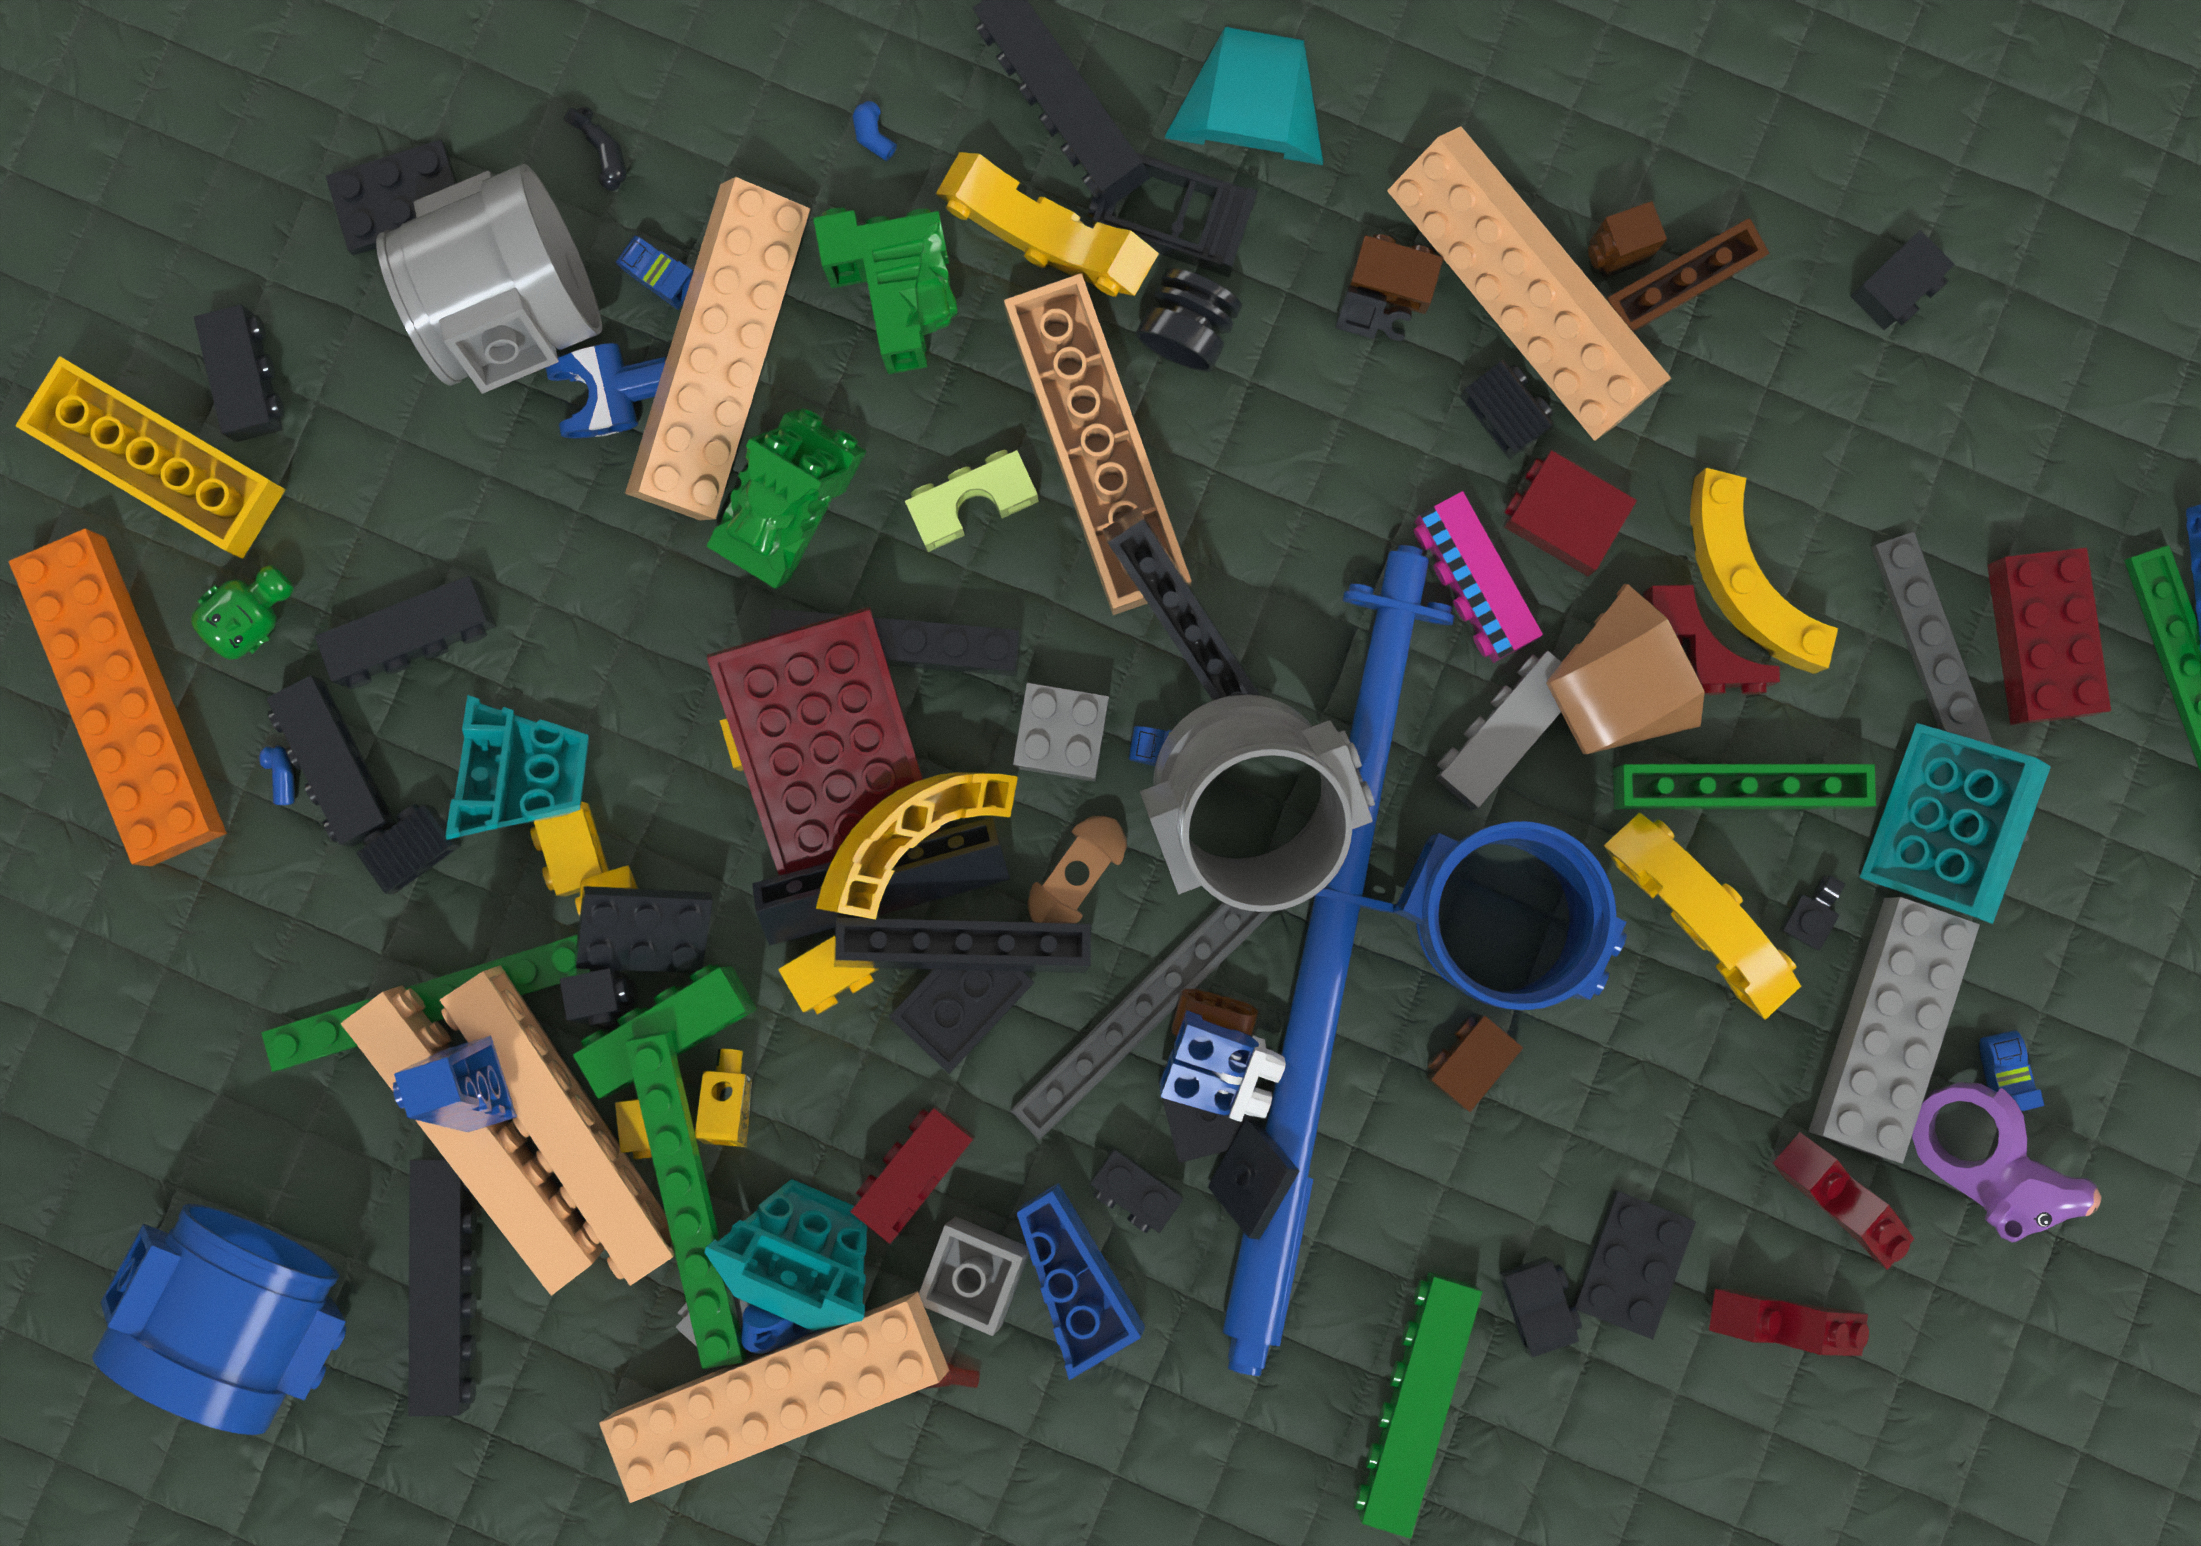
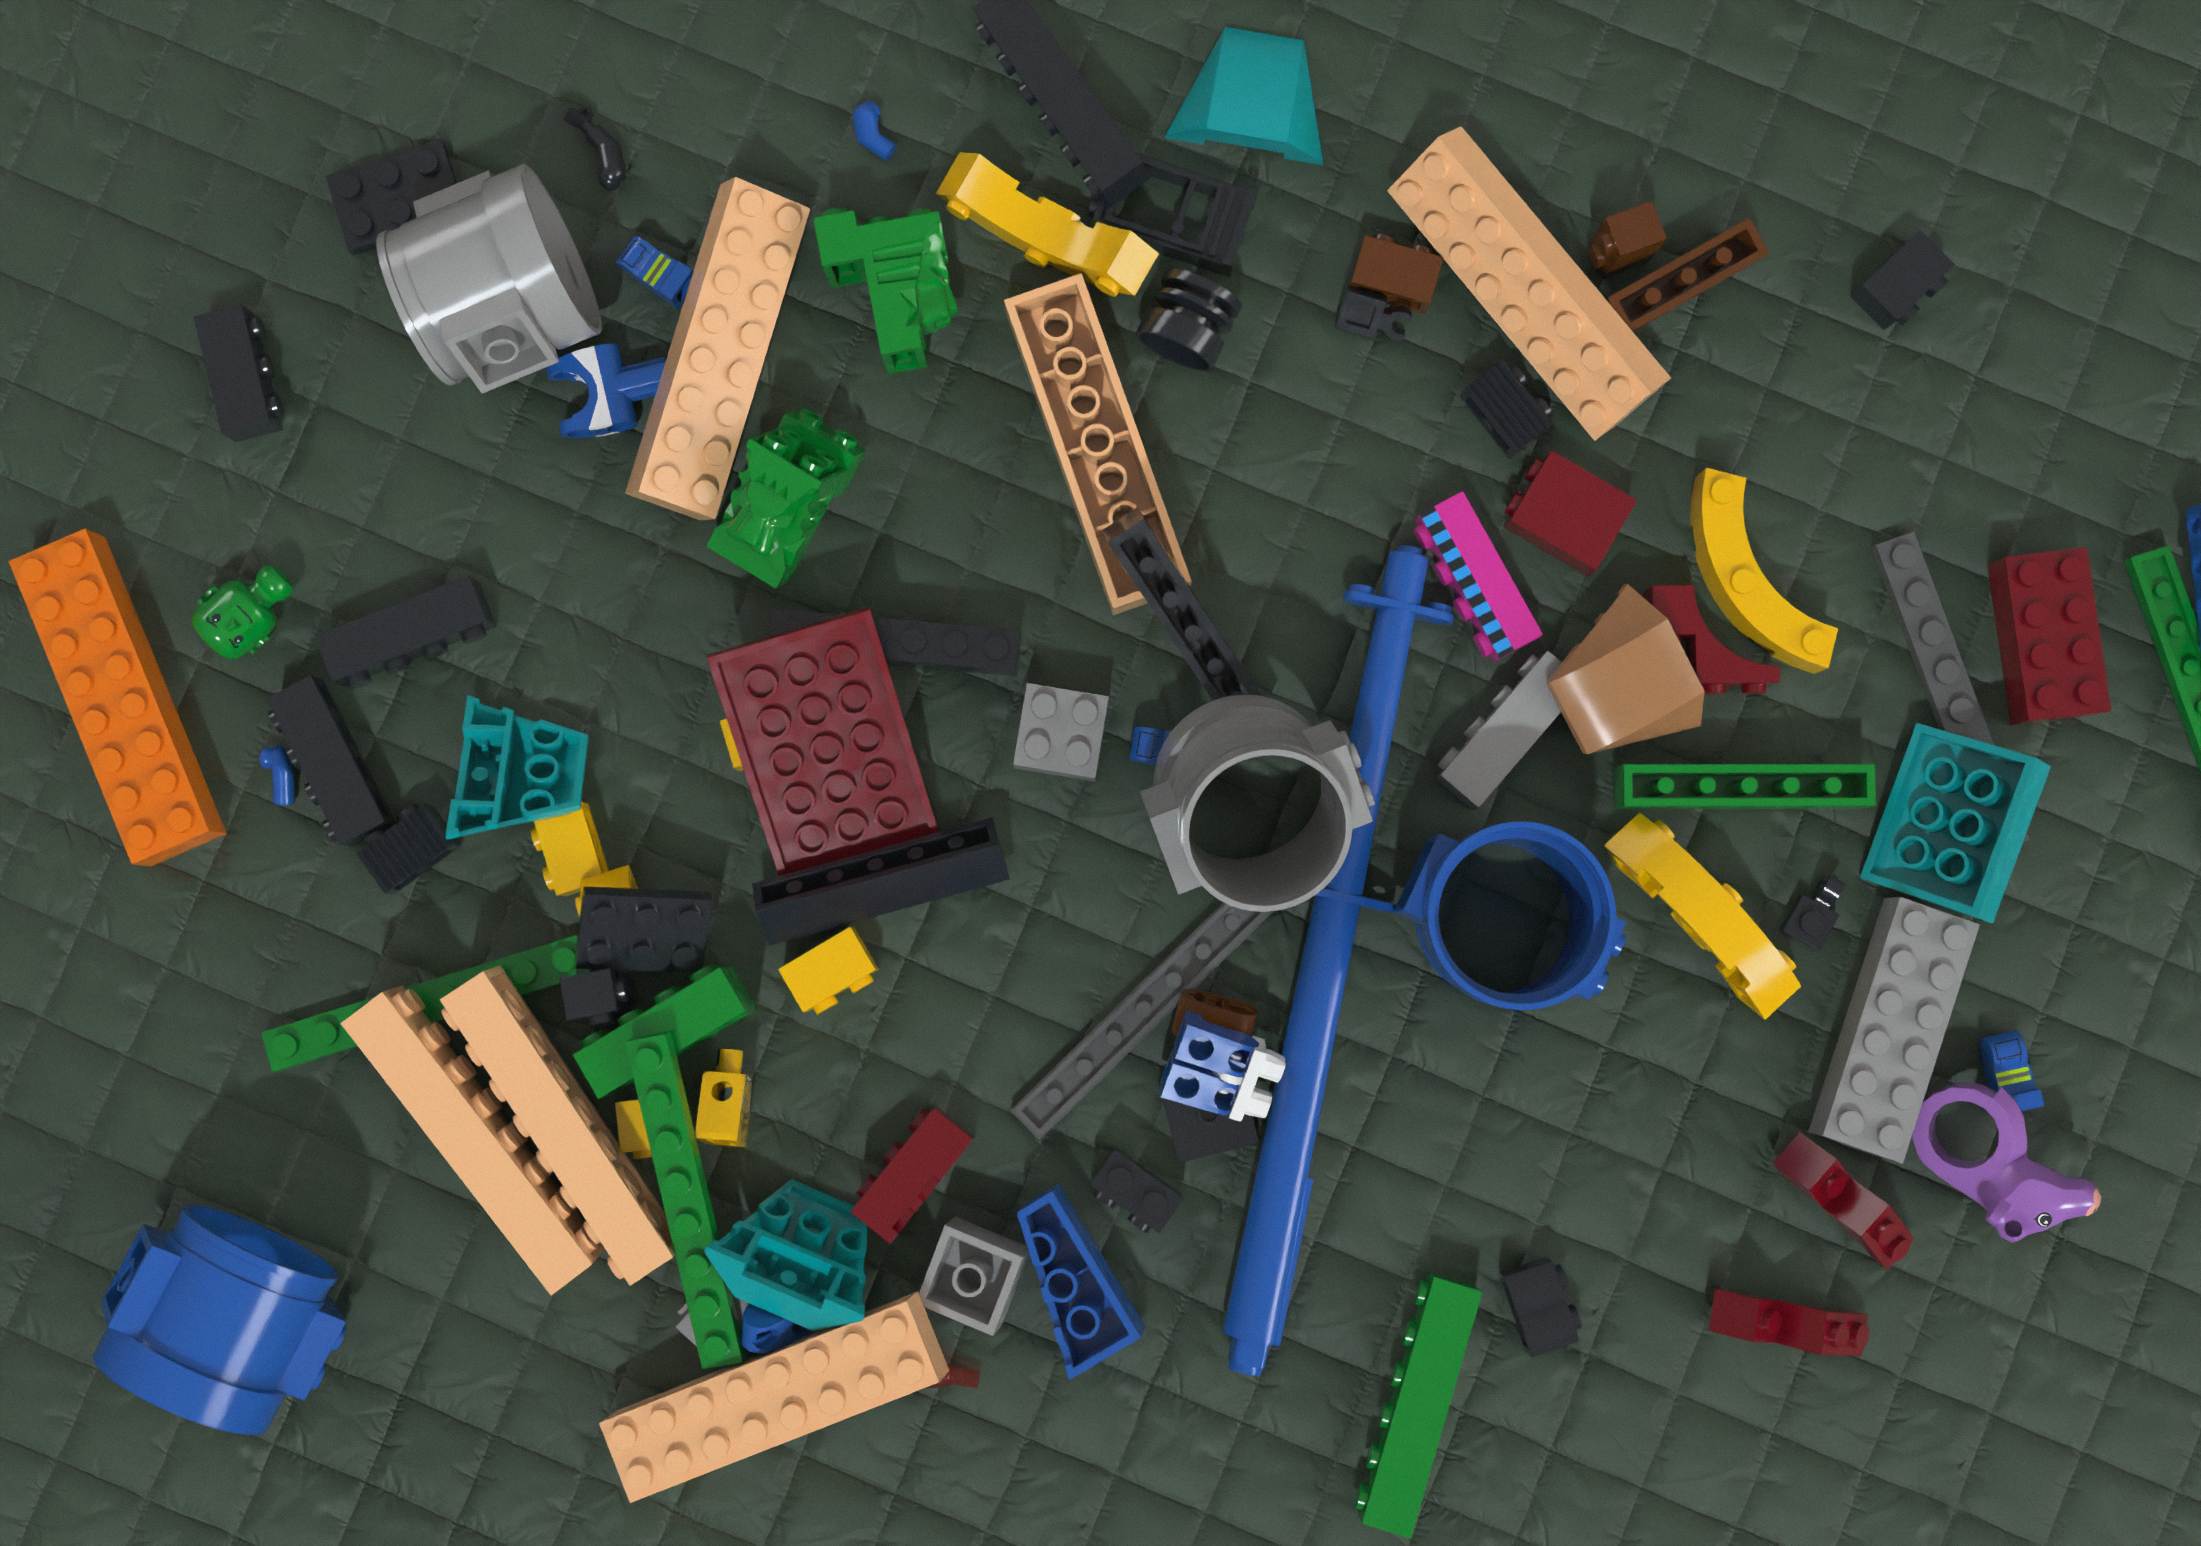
(150, 457): yellow brick -> none
(440, 1290): black brick -> none
(456, 1088): blue wedge -> none
(901, 822): yellow brick -> none
(957, 1010): black plate -> none
(962, 945): black brick -> none
(1000, 480): yellowish green arch -> none
(1096, 845): medium nougat piece -> none
(1253, 1179): black plate -> none
(1473, 1061): reddish brown brick -> none
(1633, 1264): black plate -> none

